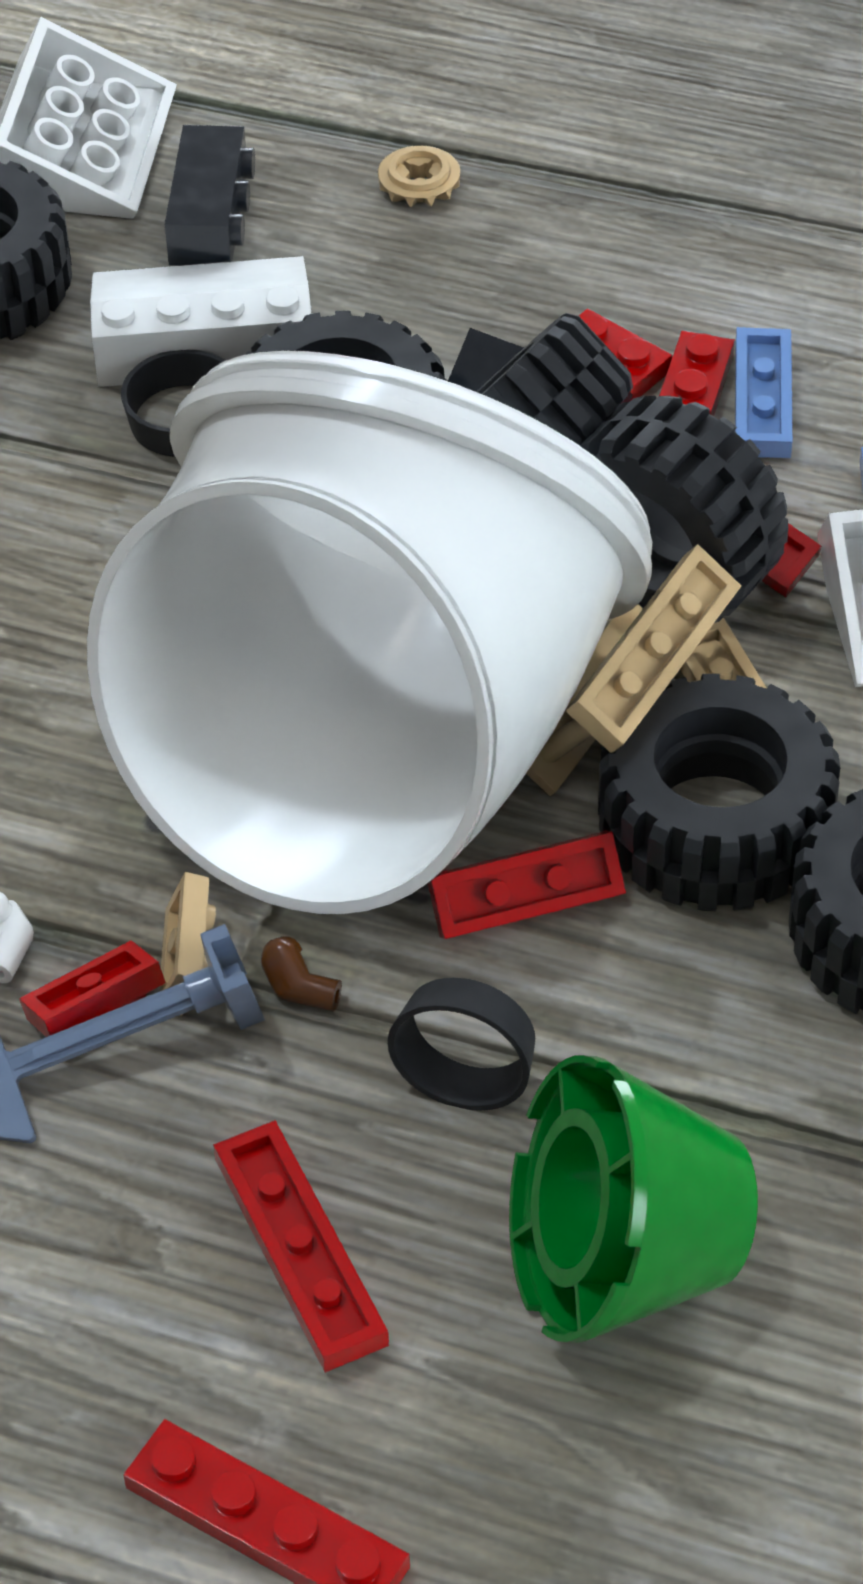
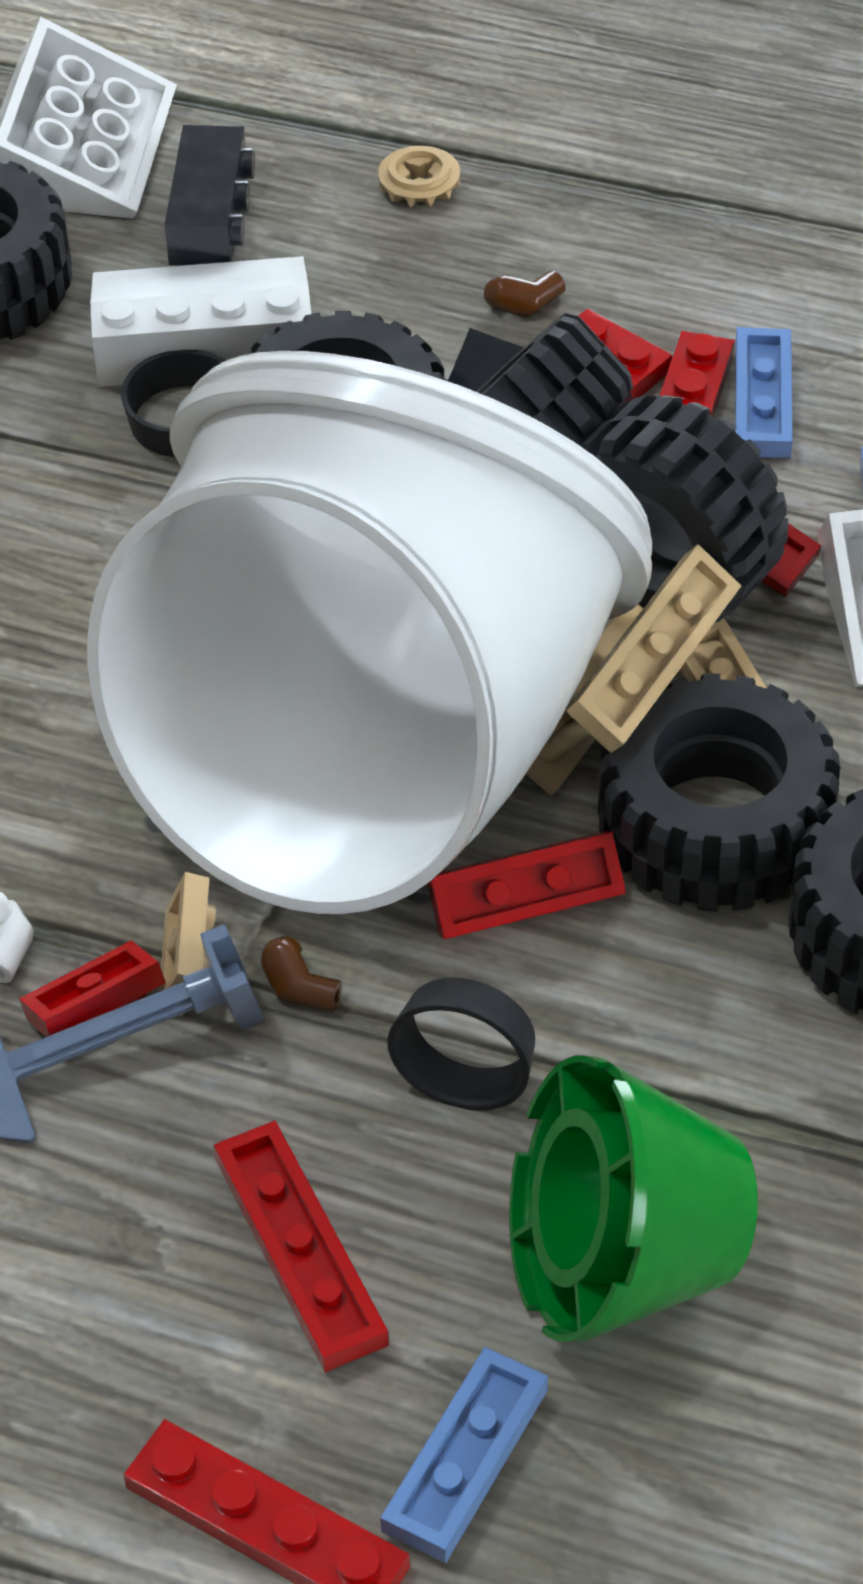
(464, 1454): none -> medium blue plate
(522, 296): none -> reddish brown arm

